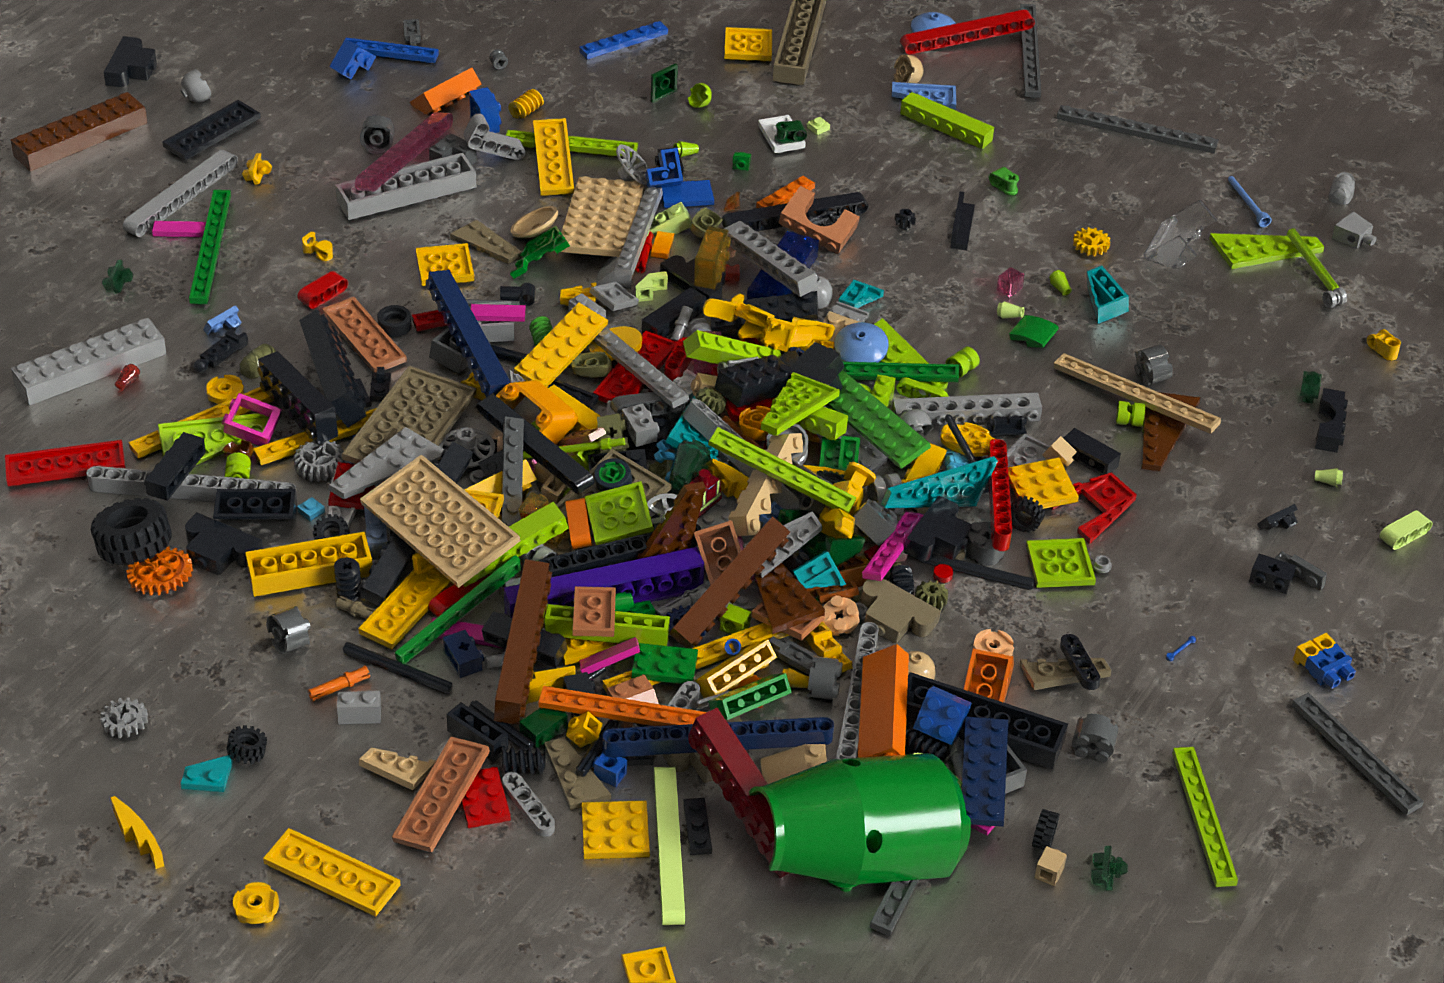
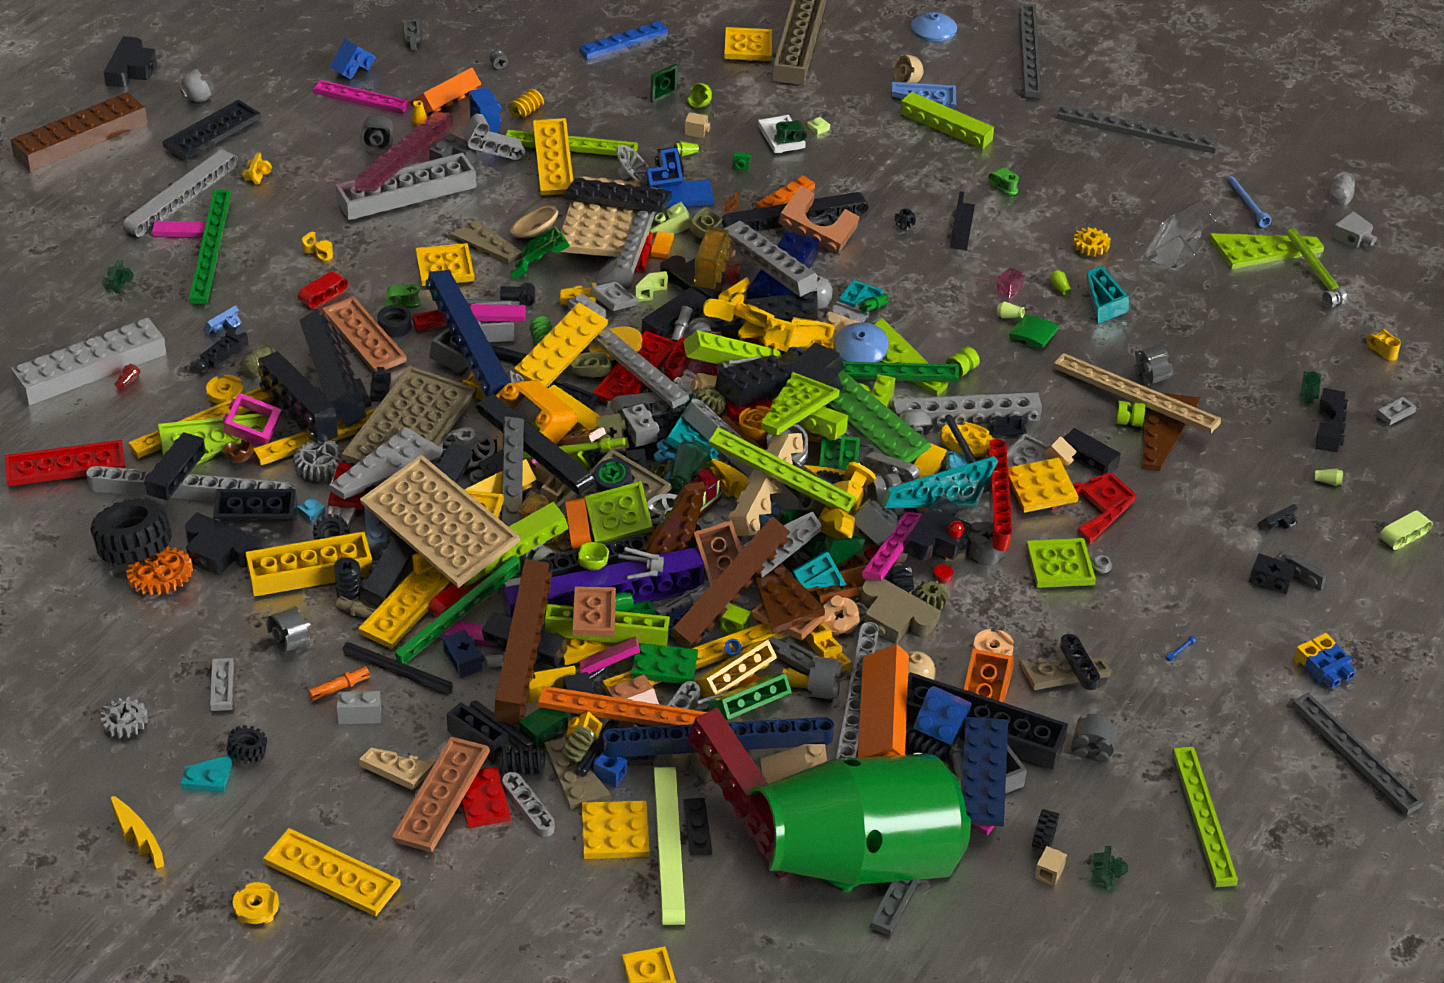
(222, 684): none -> light grey plate
(238, 466): lime wheel -> none
(361, 96): none -> dark pink tile
(397, 51): blue plate -> none
(403, 295): none -> bright green piece
(418, 113): none -> yellow cone
(578, 743): none -> olive gear
(593, 555): none -> lime hair
(618, 195): none -> black plate
(653, 561): none -> light grey plant
(696, 125): none -> tan brick
(738, 288): none -> yellow plate
(874, 303): none -> green pin
(887, 465): none -> light grey beam
(916, 385): lime beam -> none
(955, 529): none -> red hinge
(967, 31): red beam -> none
(982, 571): black axle -> none
(1030, 507): black tyre -> none
(1396, 411): none -> light grey plate

